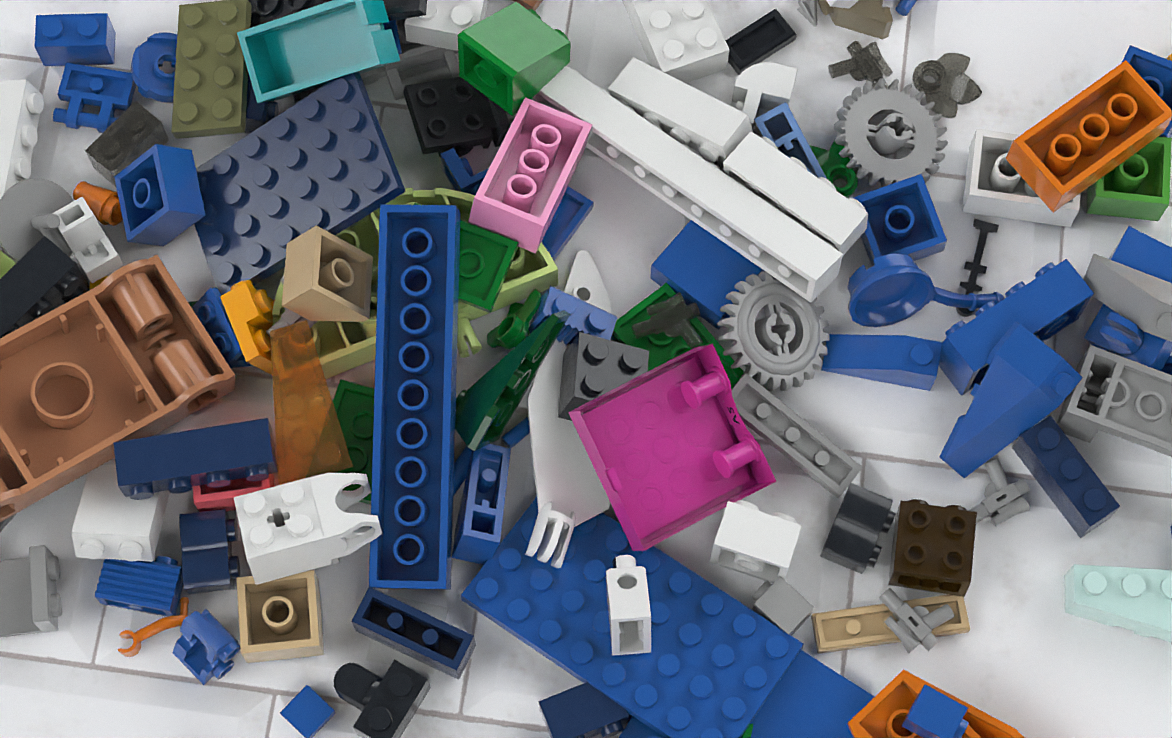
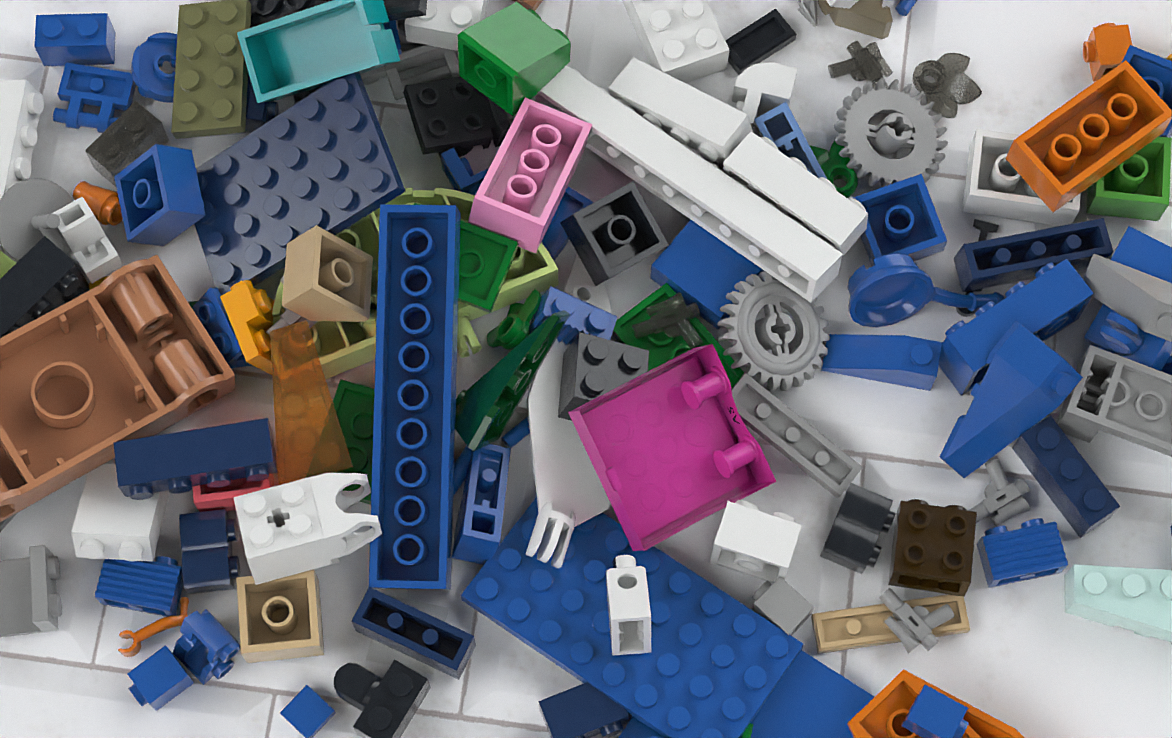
(159, 679): none -> blue brick
(614, 233): none -> black brick
(1021, 552): none -> blue brick
(1023, 254): none -> dark blue brick
(1106, 48): none -> orange brick

